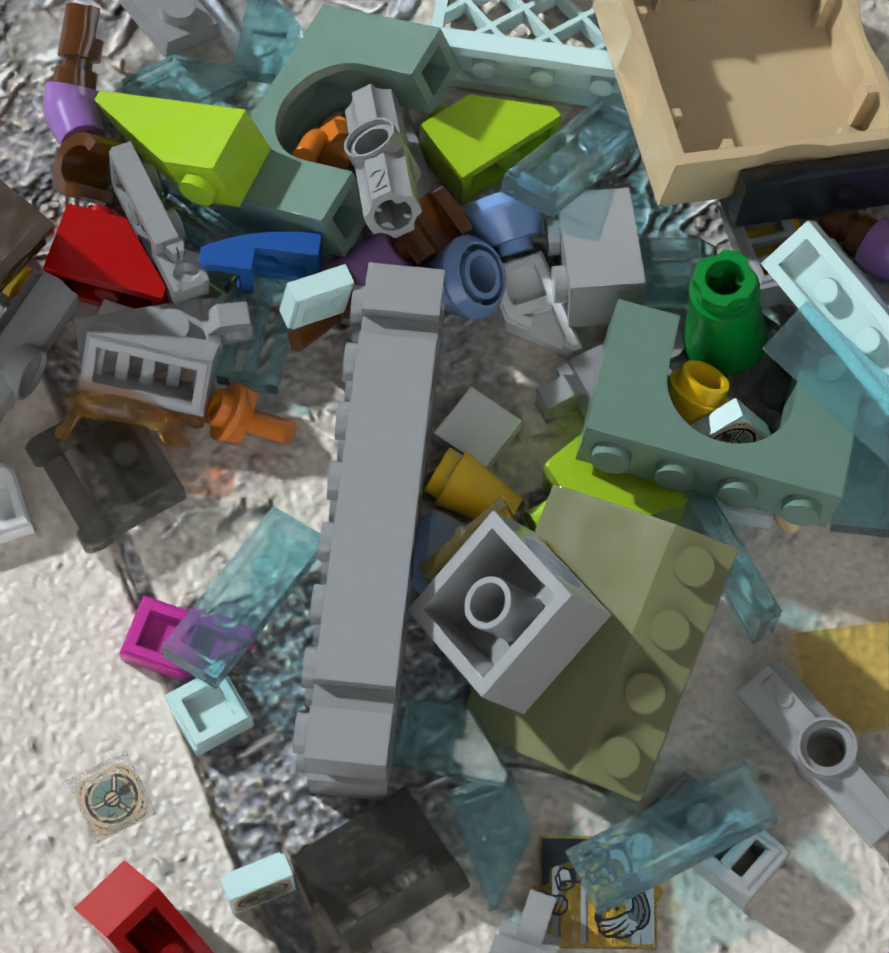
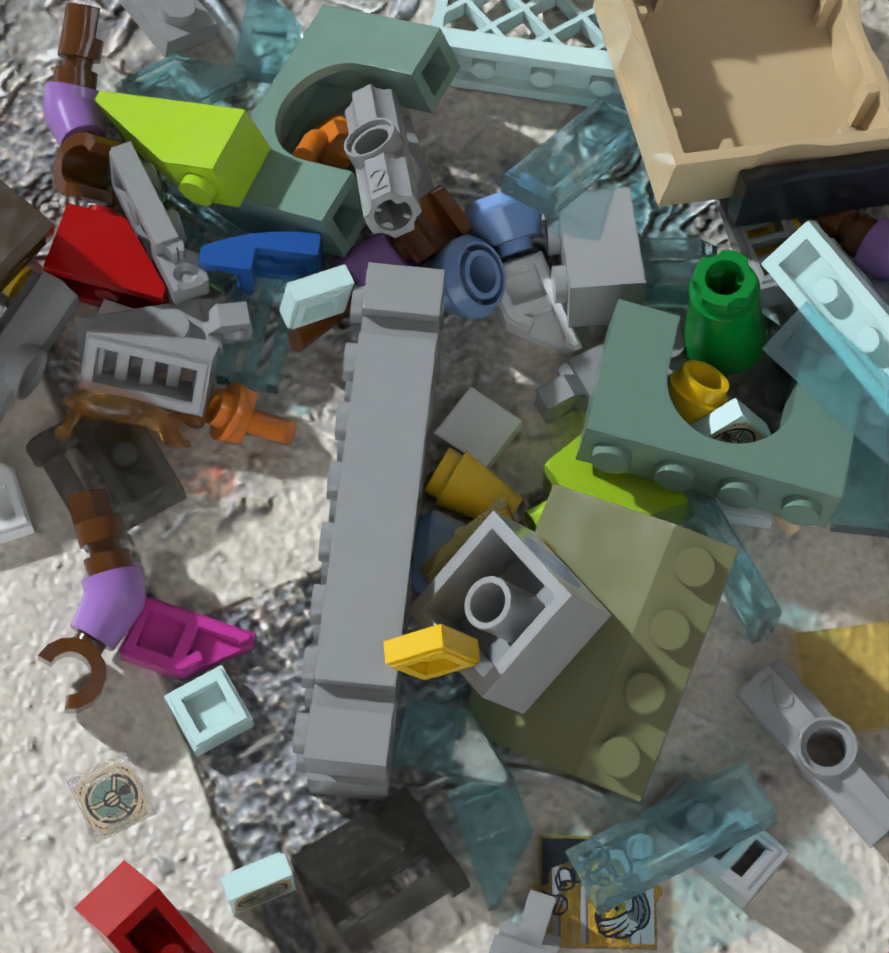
(111, 596): none -> piece
(243, 598): clear light blue tile -> none
(431, 652): none -> yellow tile
(481, 140): lime slope -> none

